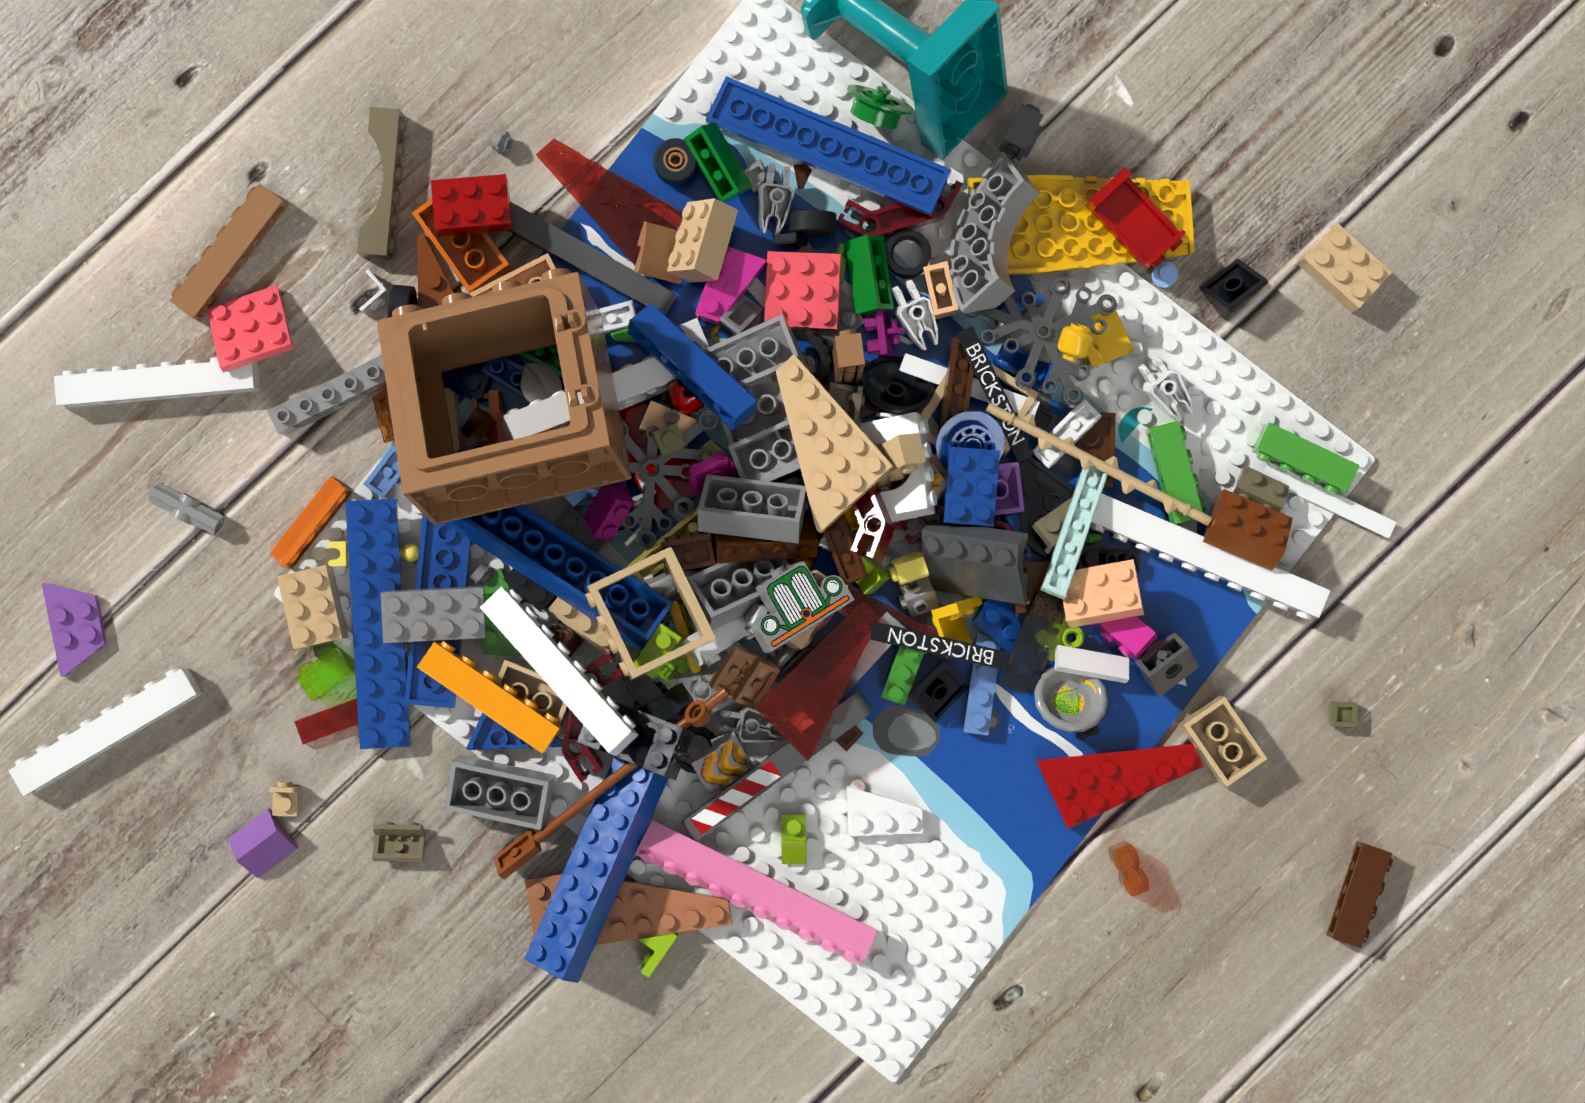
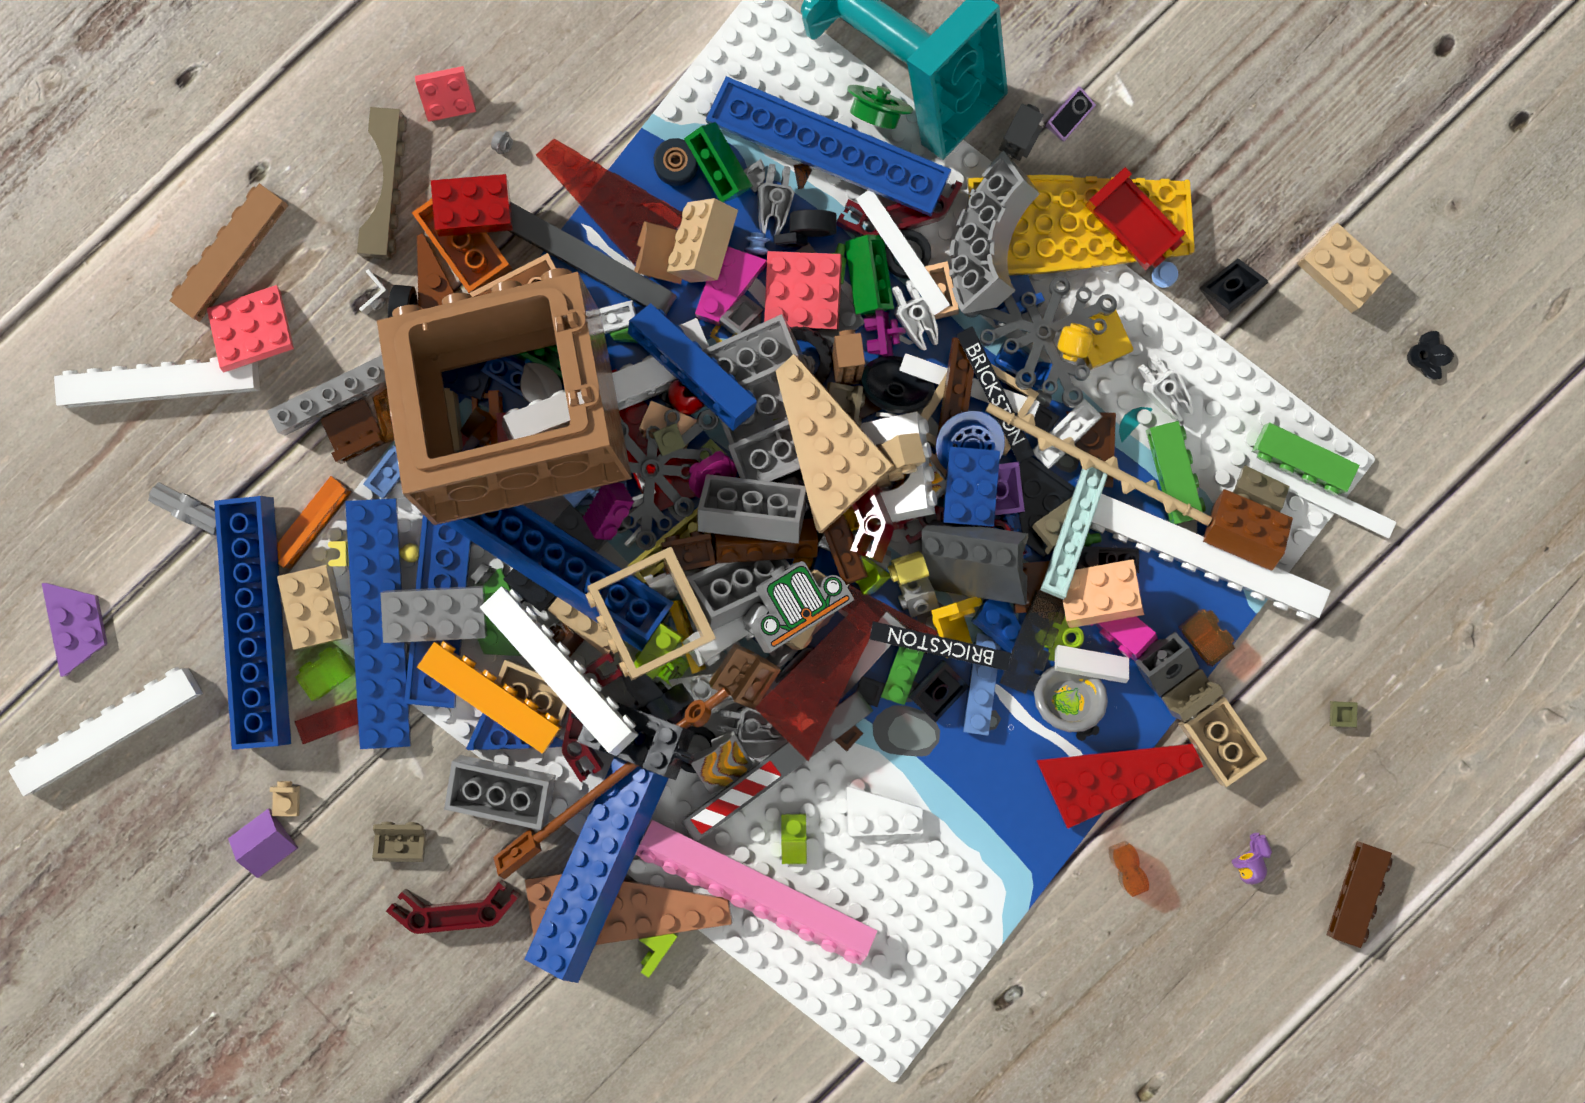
(252, 622): none -> blue brick
(352, 431): none -> reddish brown bracket
(445, 93): none -> coral plate
(451, 915): none -> dark red piece
(757, 244): none -> light blue wheel
(871, 690): none -> black tile
(903, 252): none -> white sticker
(1070, 114): none -> slope
(1191, 696): none -> dark tan bracket
(1207, 637): none -> clear orange brick
(1251, 864): none -> medium lavender piece
(1433, 355): none -> black plate

